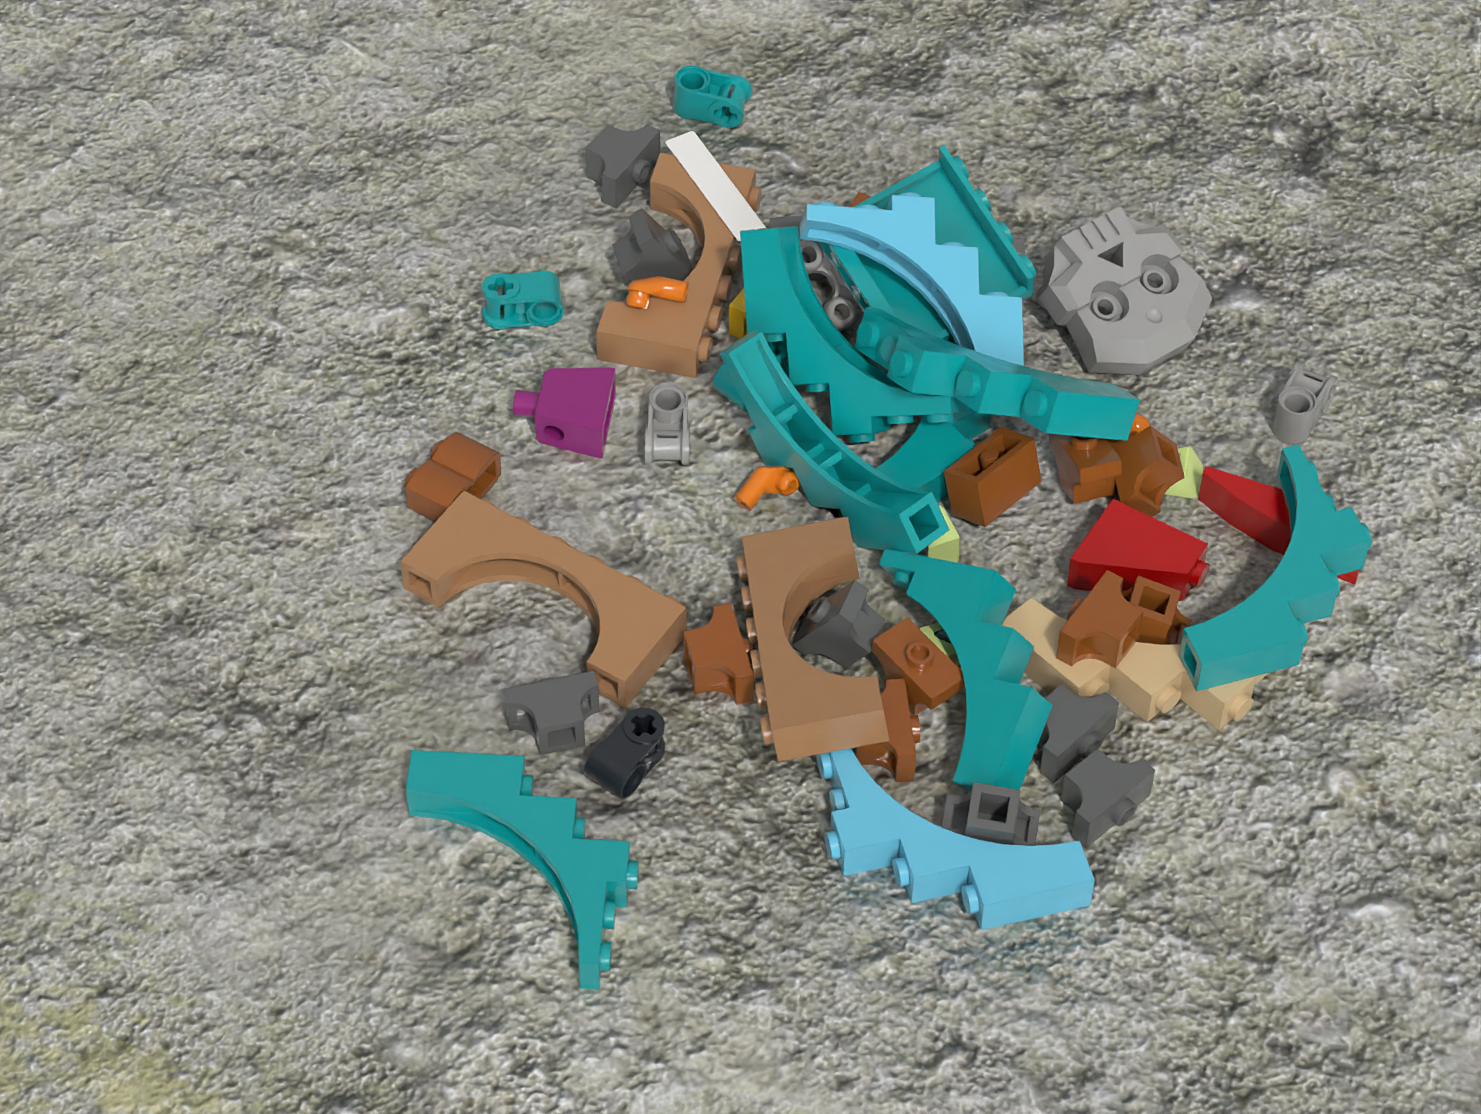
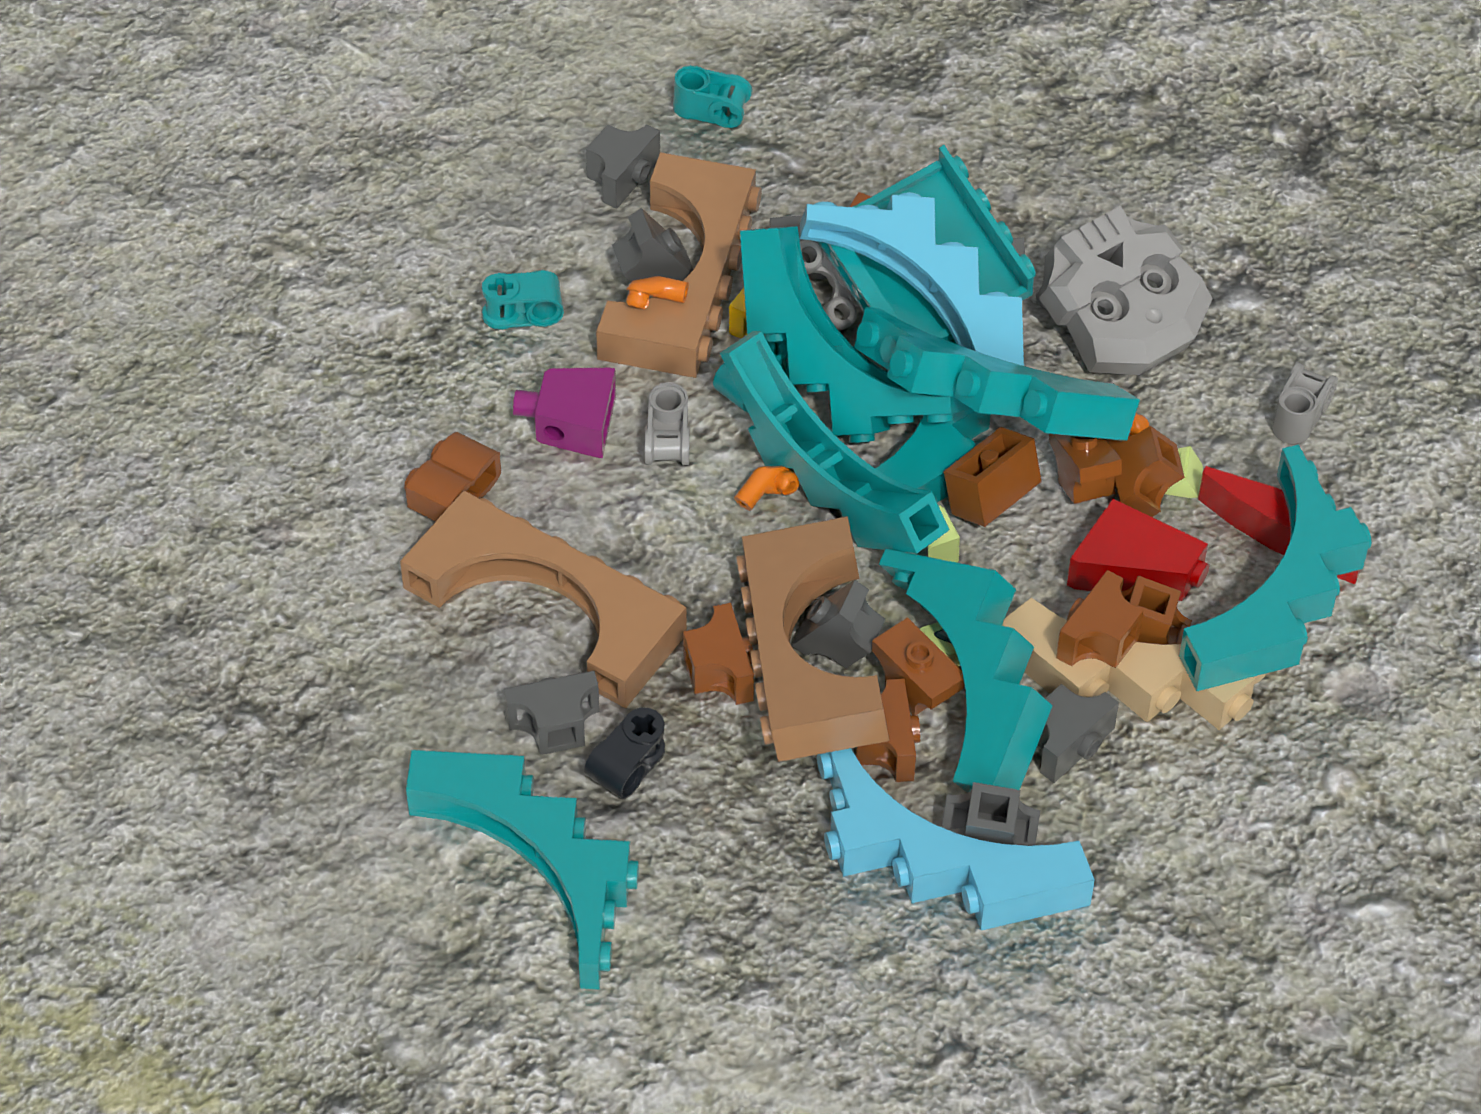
(714, 183): white sticker -> none
(1104, 794): dark grey brick -> none

